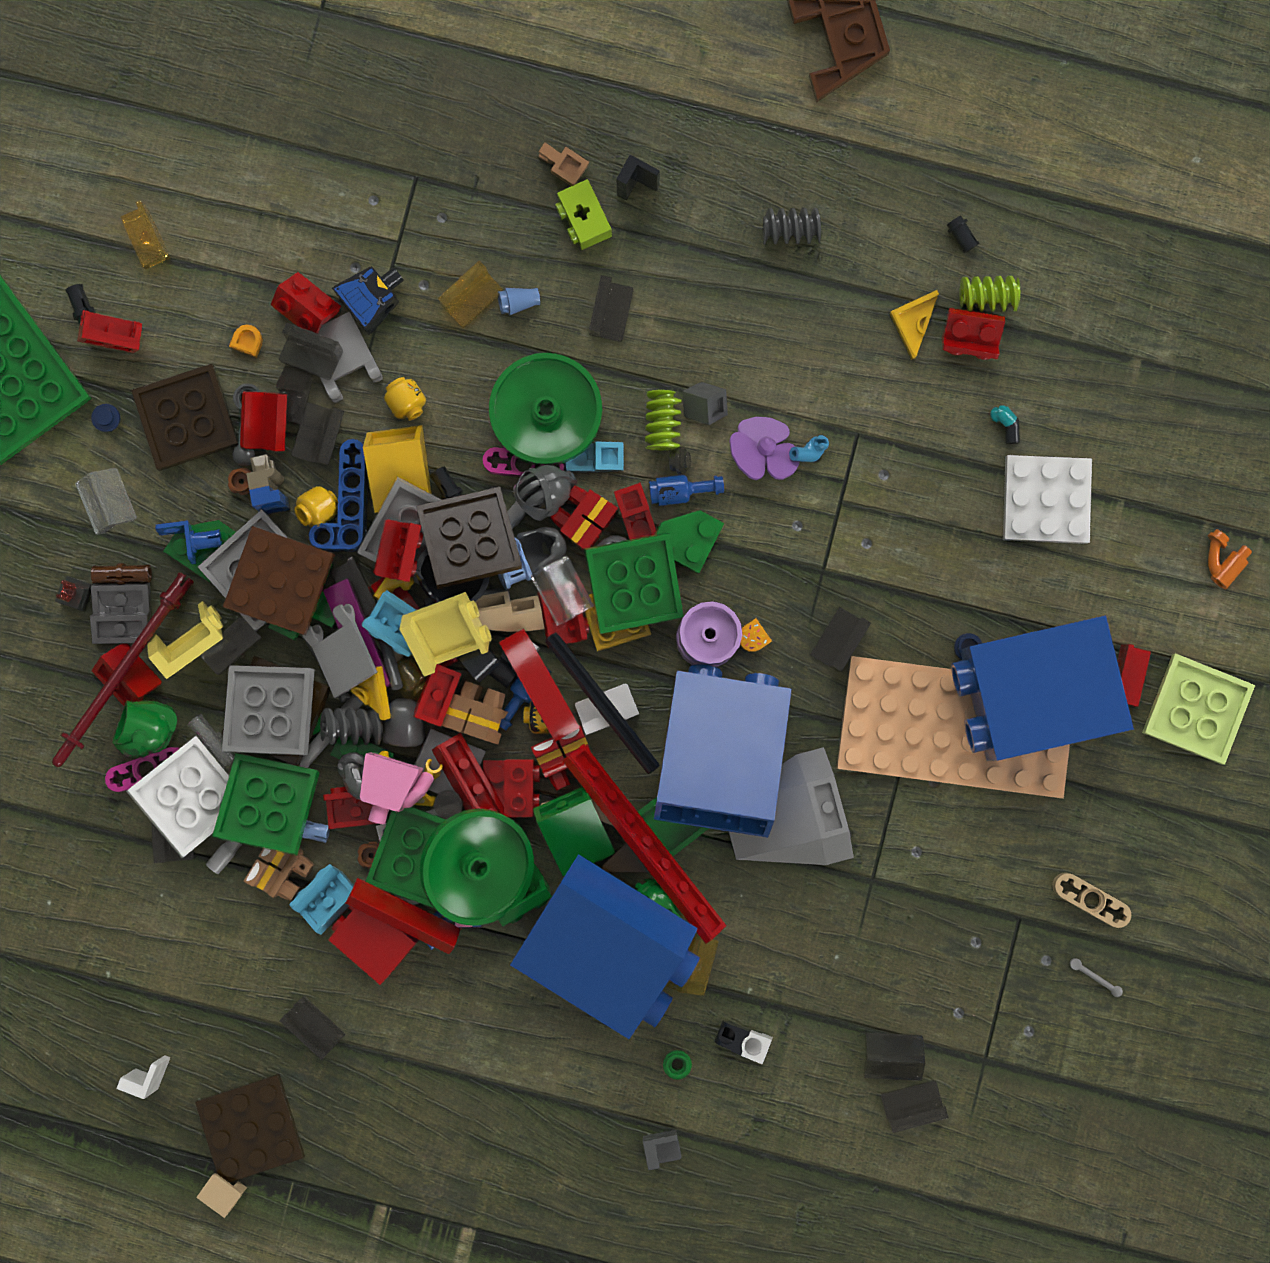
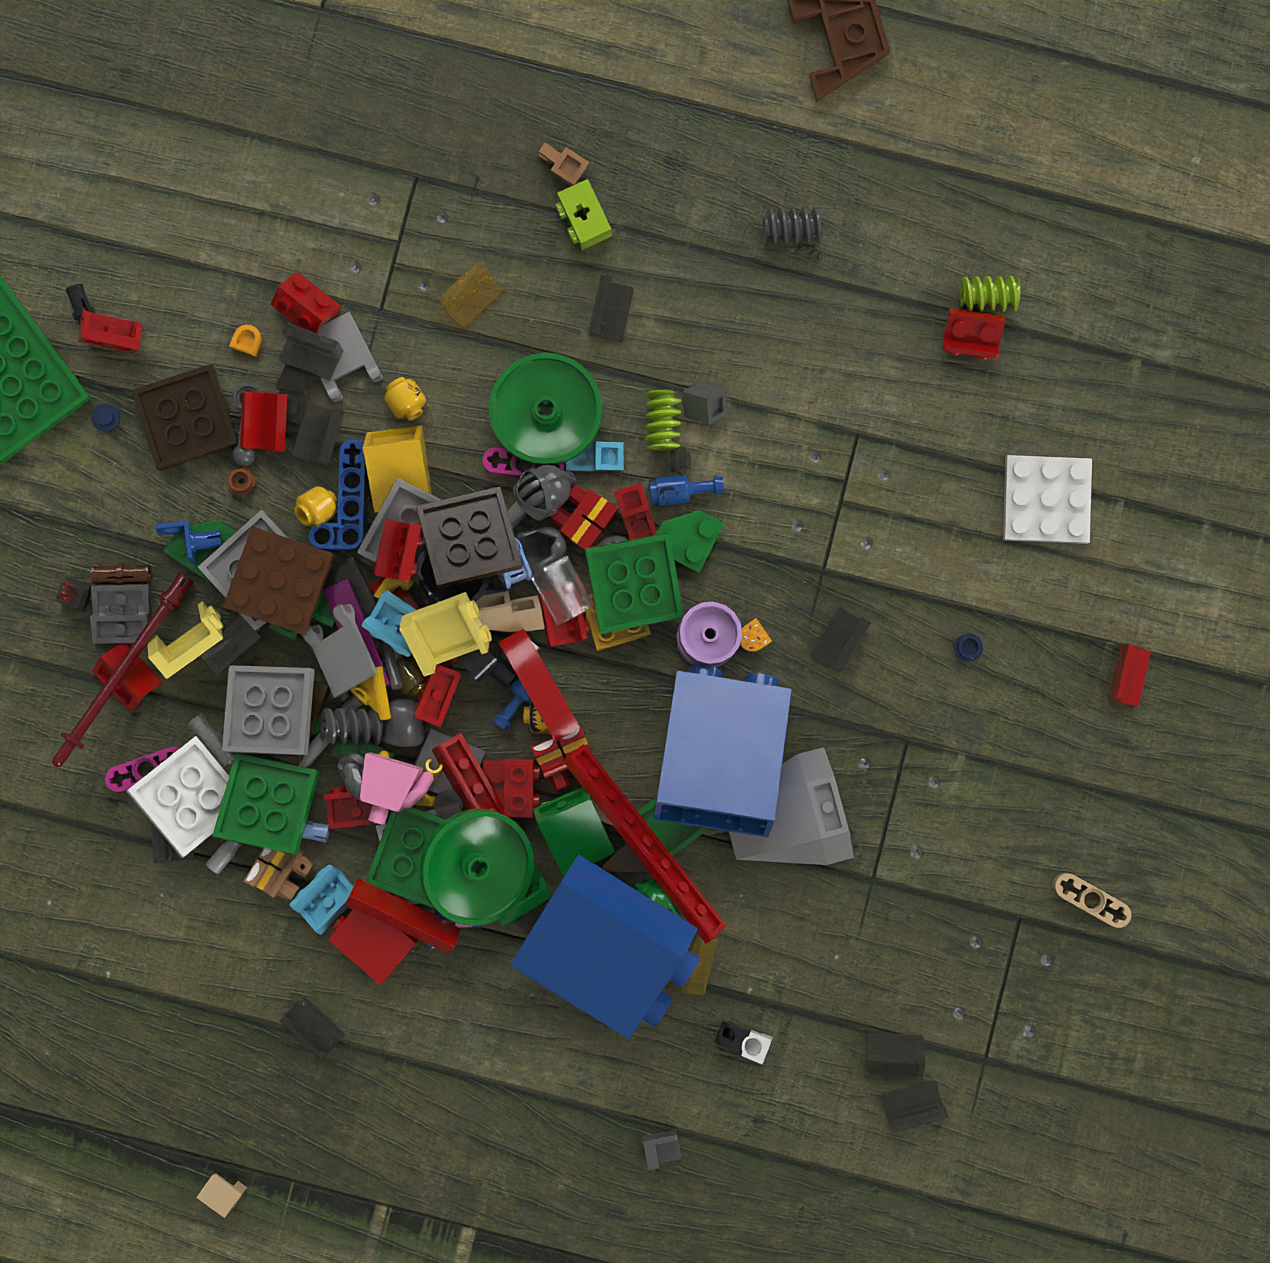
(105, 499): clear panel -> none
(142, 1083): white panel -> none
(144, 728): green helmet -> none
(145, 236): clear yellow panel -> none
(250, 1128): dark brown plate -> none
(264, 485): hips -> none
(364, 851): dark orange plate -> none
(369, 296): torso -> none
(445, 483): black pin -> none
(473, 717): medium nougat hips -> none
(517, 299): medium blue cone -> none
(591, 717): white panel -> none
(602, 703): black axle -> none
(633, 172): black panel -> none
(677, 1073): green plate -> none
(756, 445): medium lavender piece -> none
(811, 451): dark azure arm -> none
(912, 321): yellow tile -> none
(912, 726): light nougat plate -> none
(962, 234): black pin -> none
(1010, 421): arm -> none
(1042, 690): blue brick -> none
(1077, 965): light grey hinge -> none
(1198, 709): yellowish green plate -> none
(1227, 572): orange plant -> none

